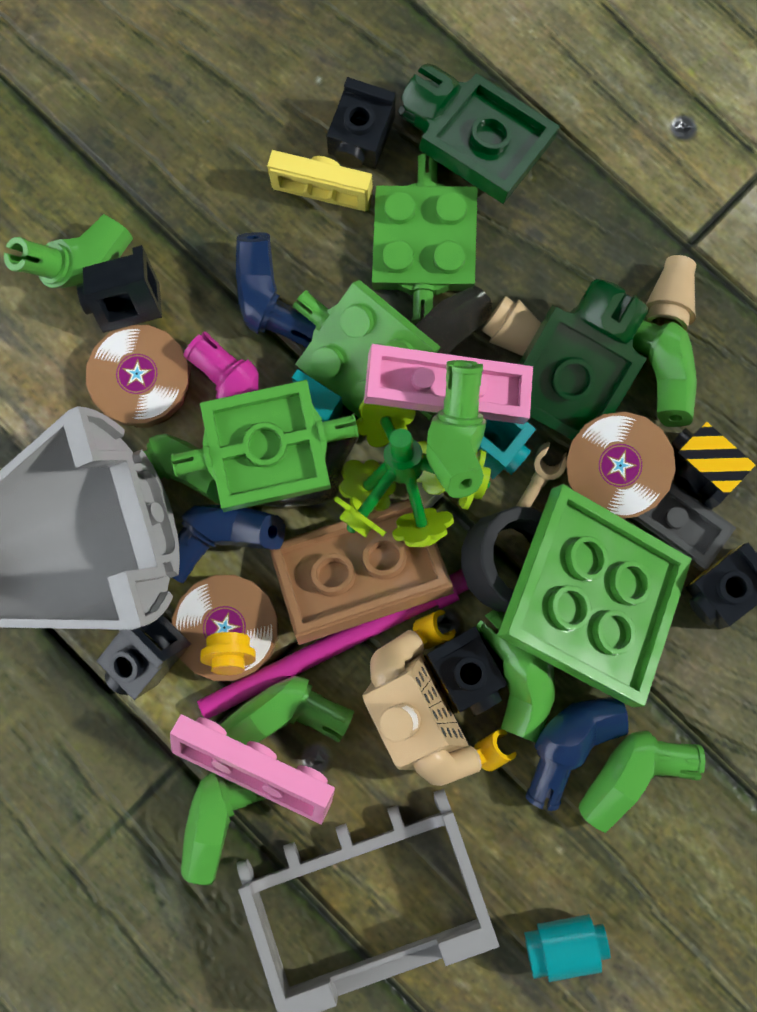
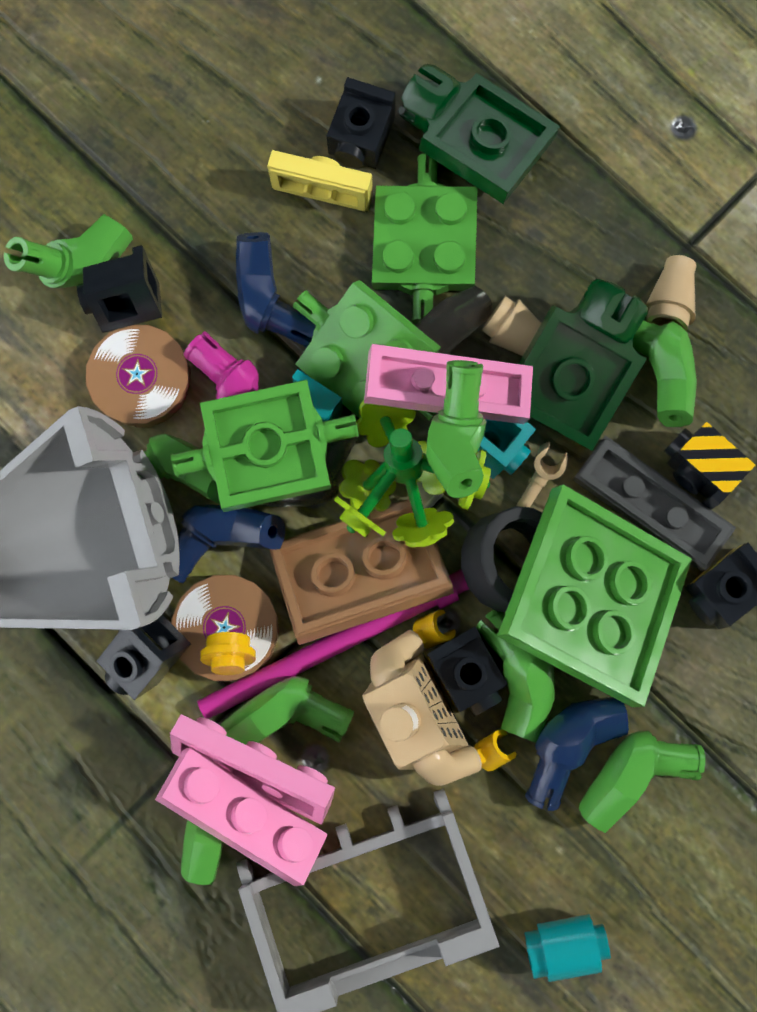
(242, 817): none -> bright pink plate
(621, 463): medium nougat tile -> none

